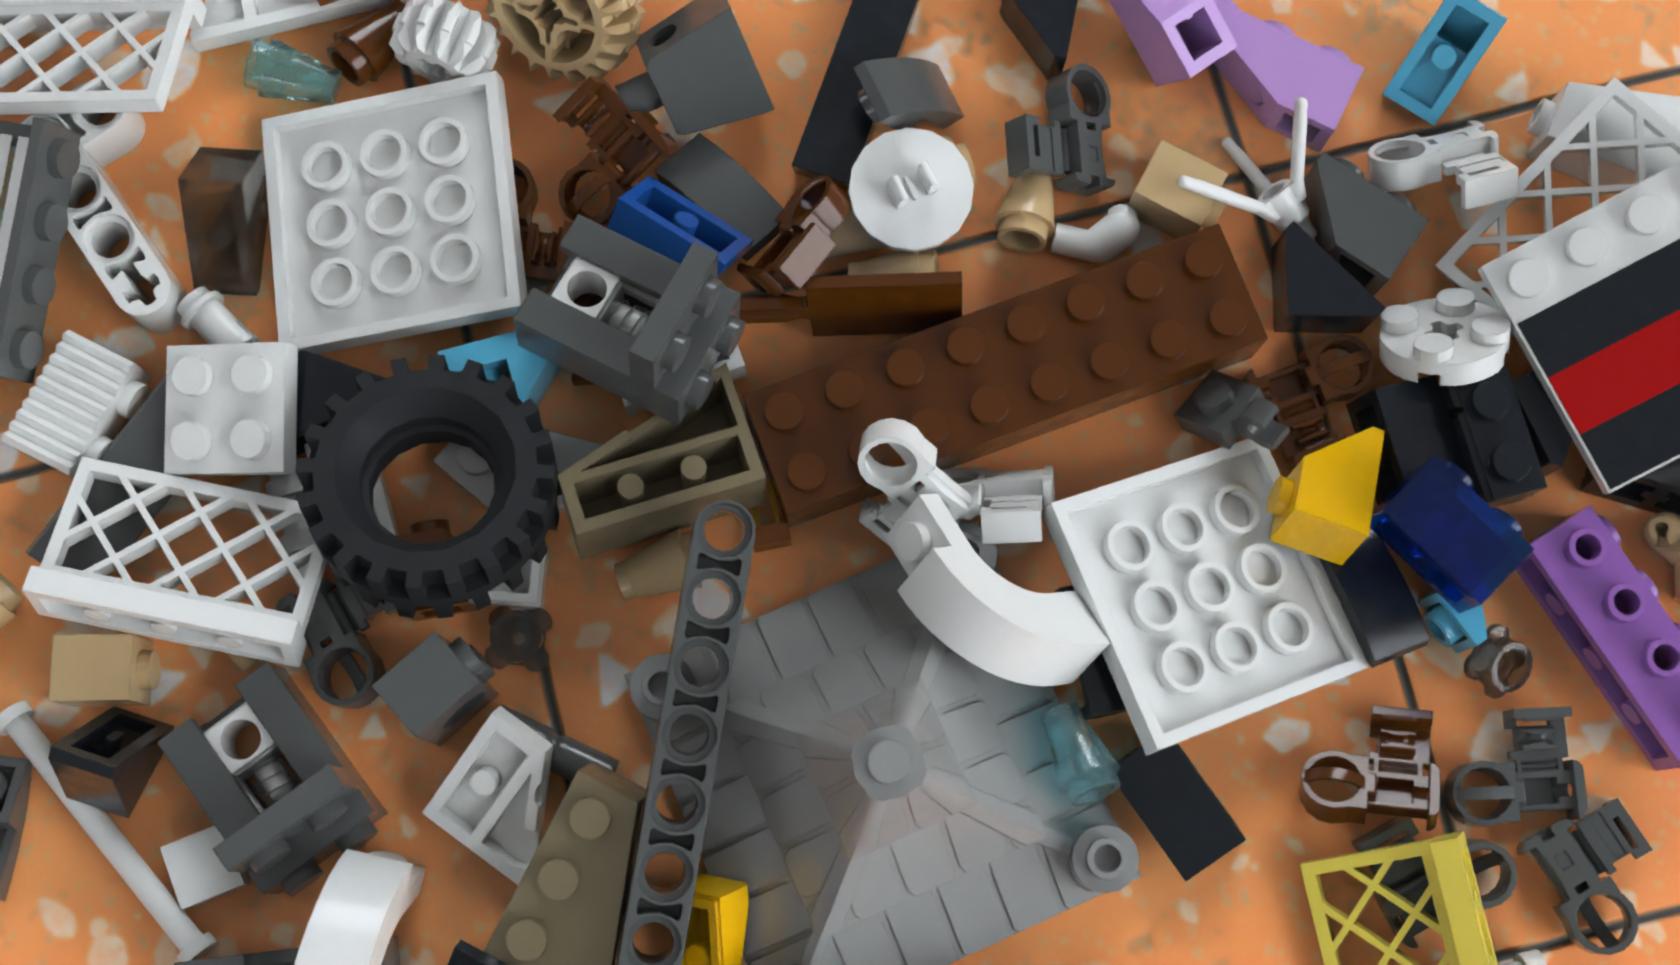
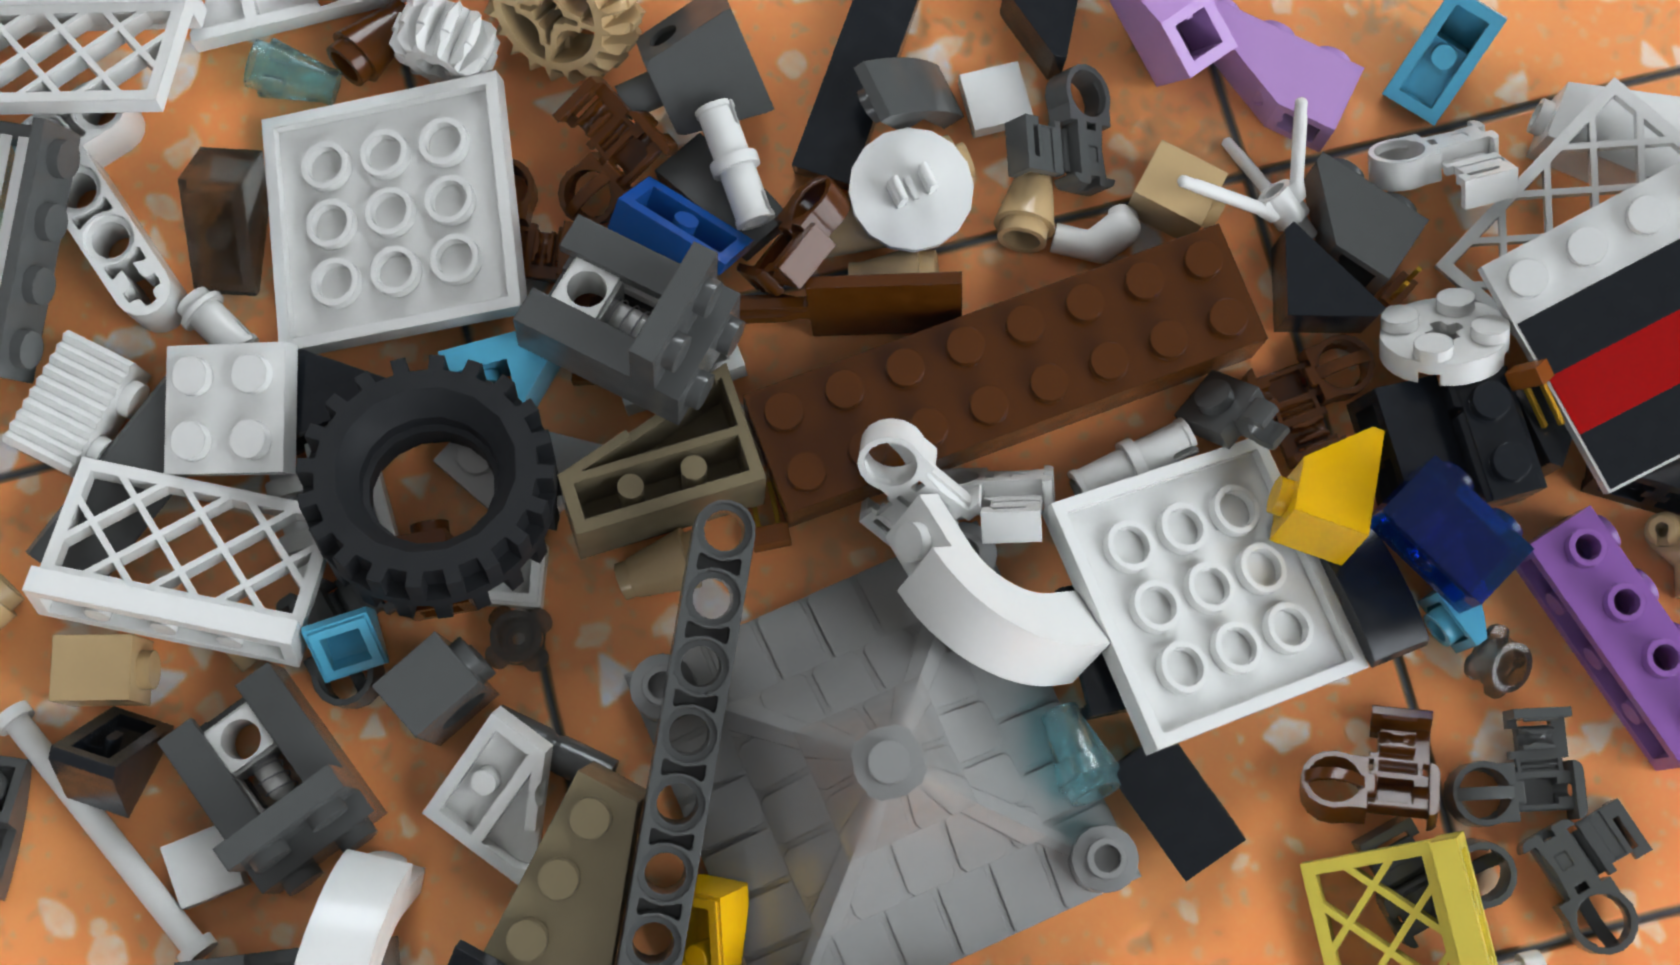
(346, 643): none -> medium azure slope
(734, 164): none -> white pin
(993, 97): none -> white tile
(1136, 457): none -> white pin
(1399, 288): none -> dark orange piece
(1531, 375): none -> dark orange piece

